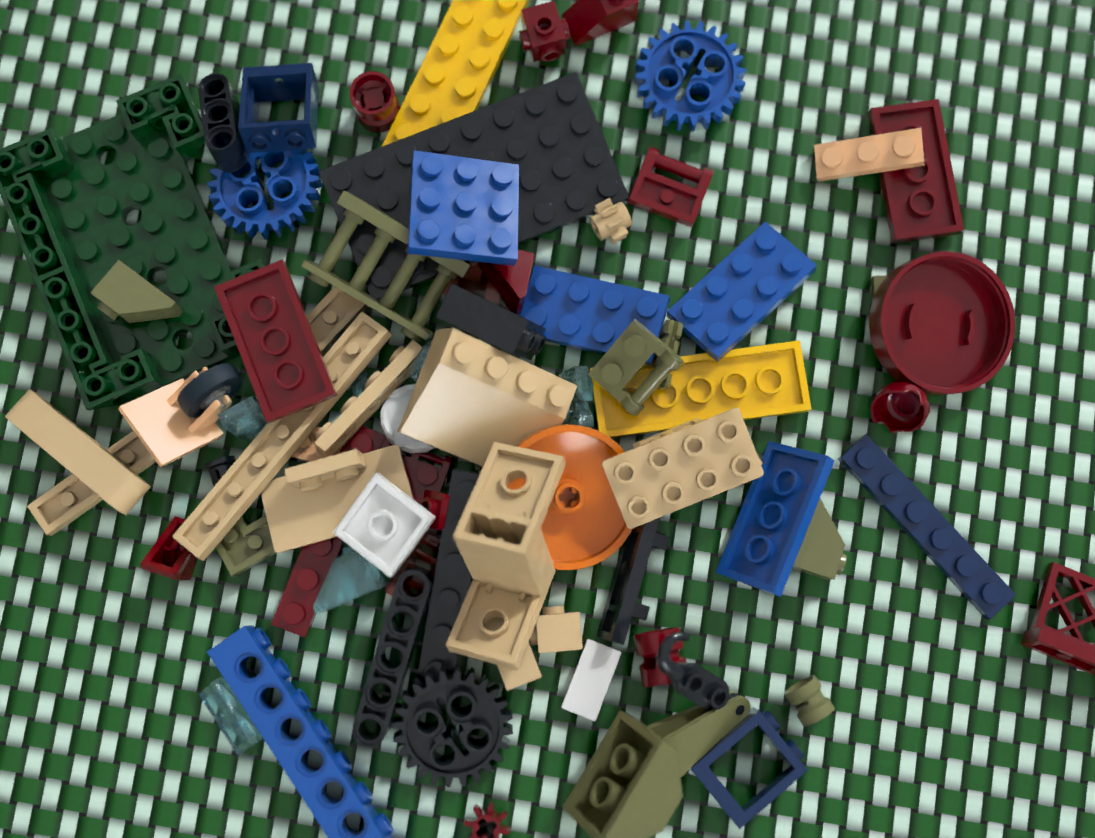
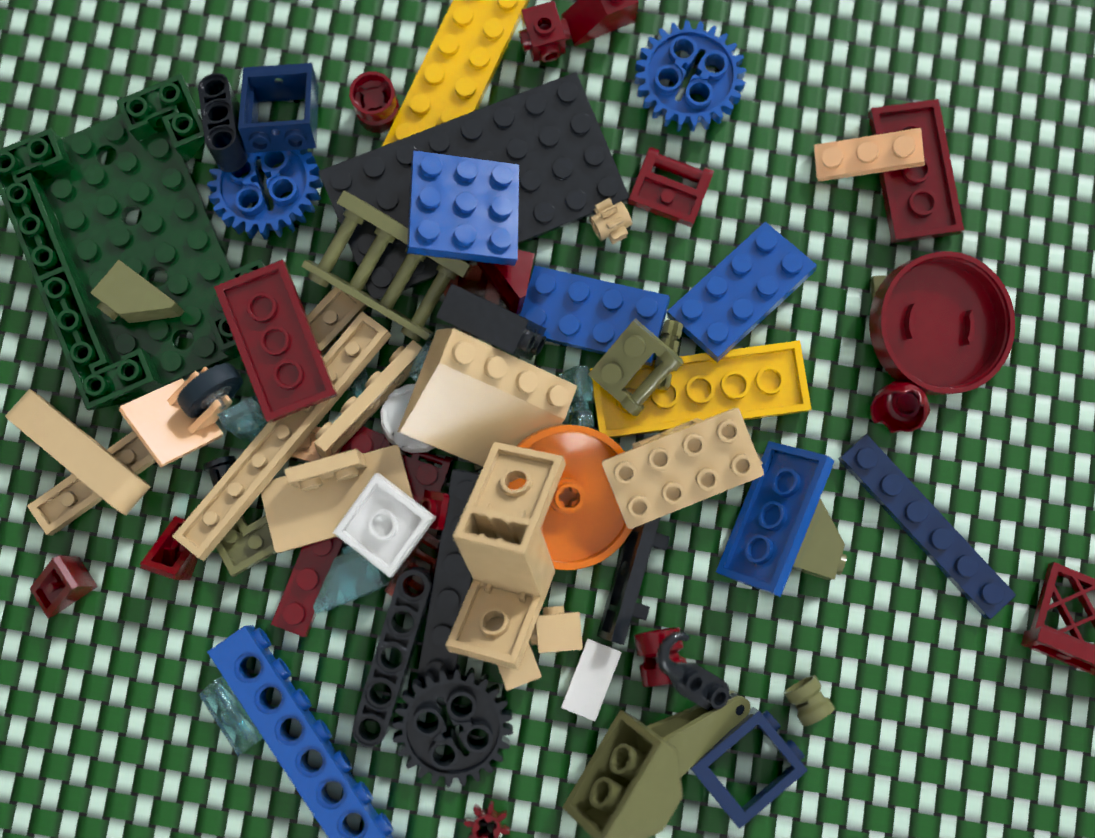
(62, 584): none -> dark red slope

